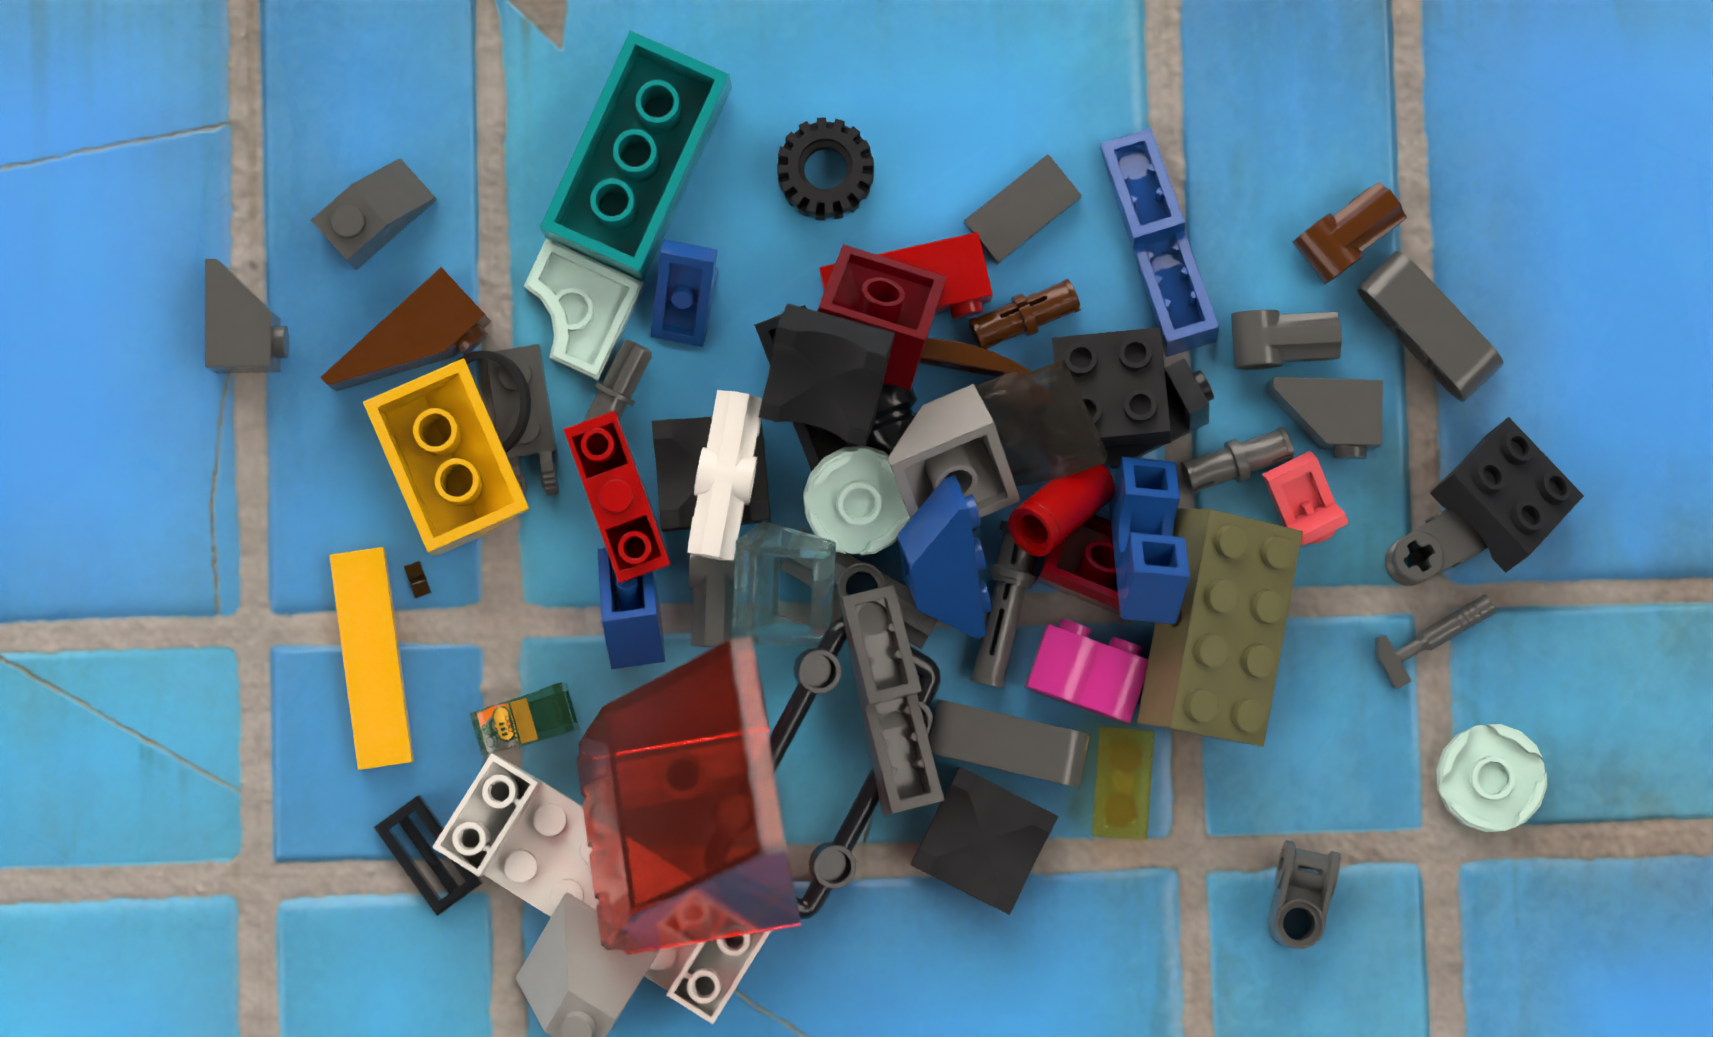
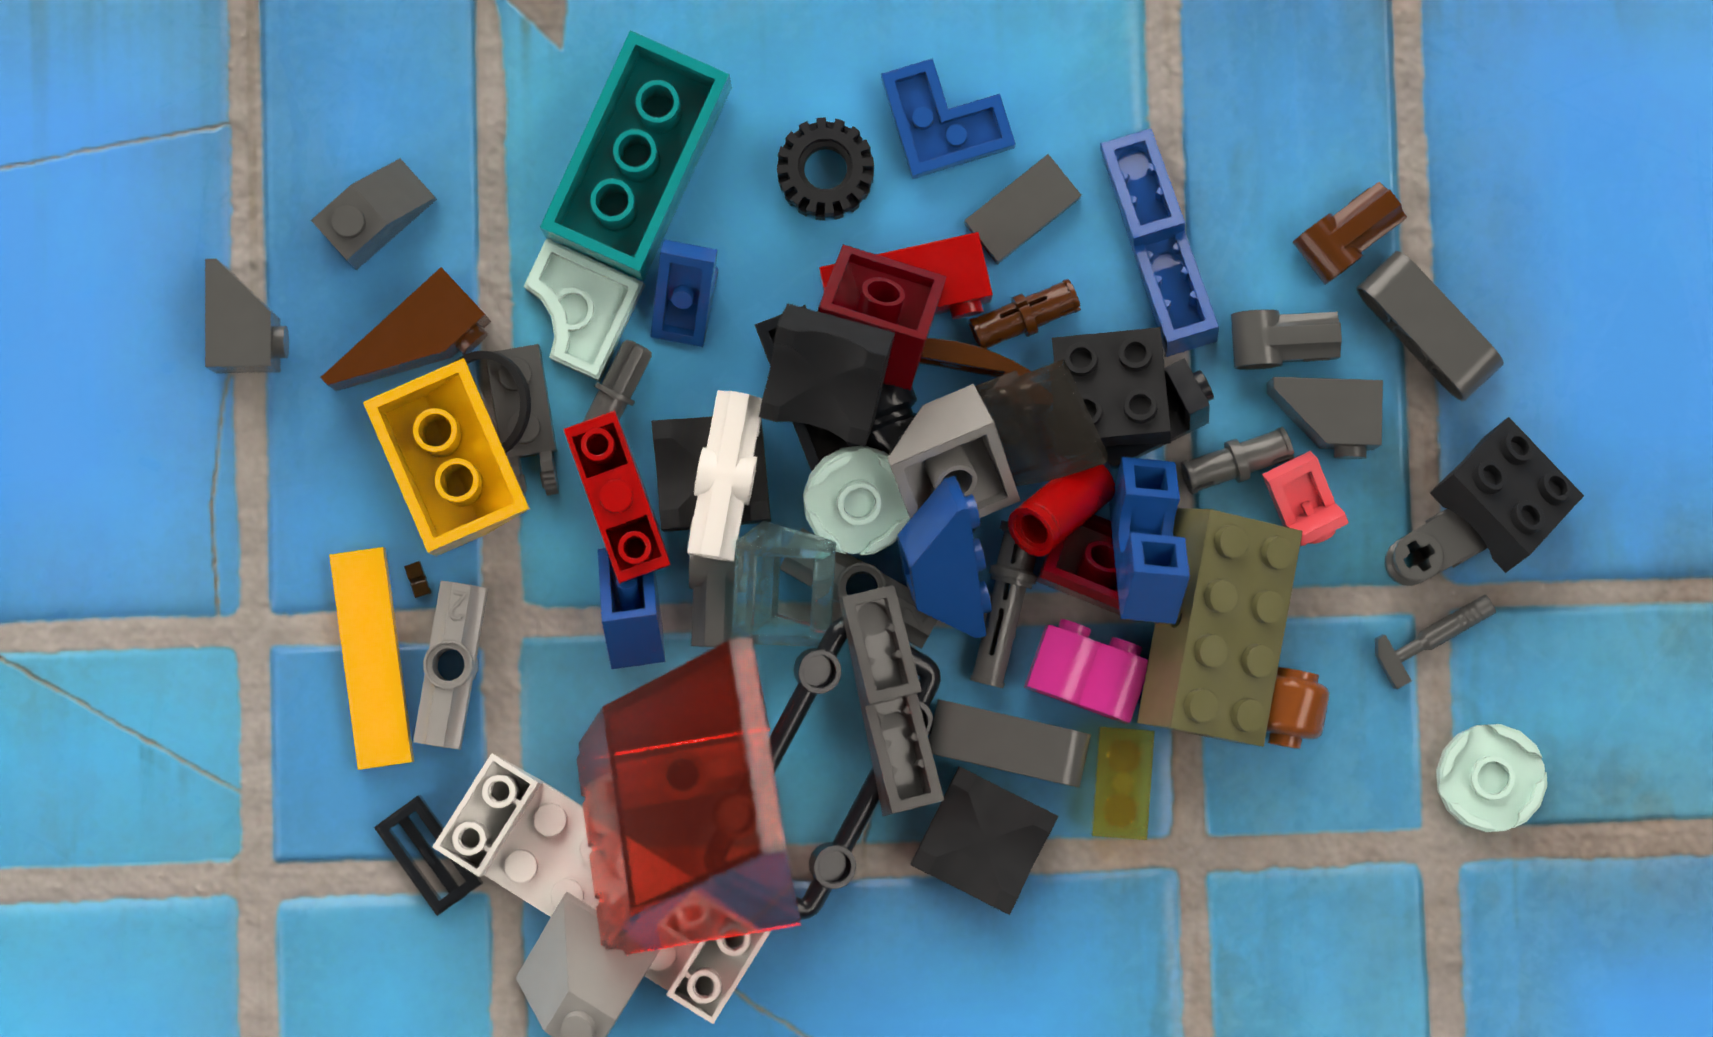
(445, 702): none -> light grey piece
(525, 720): clear green leg -> none
(940, 136): none -> blue plate
(1297, 708): none -> dark orange head
(1302, 891): dark grey piece -> none

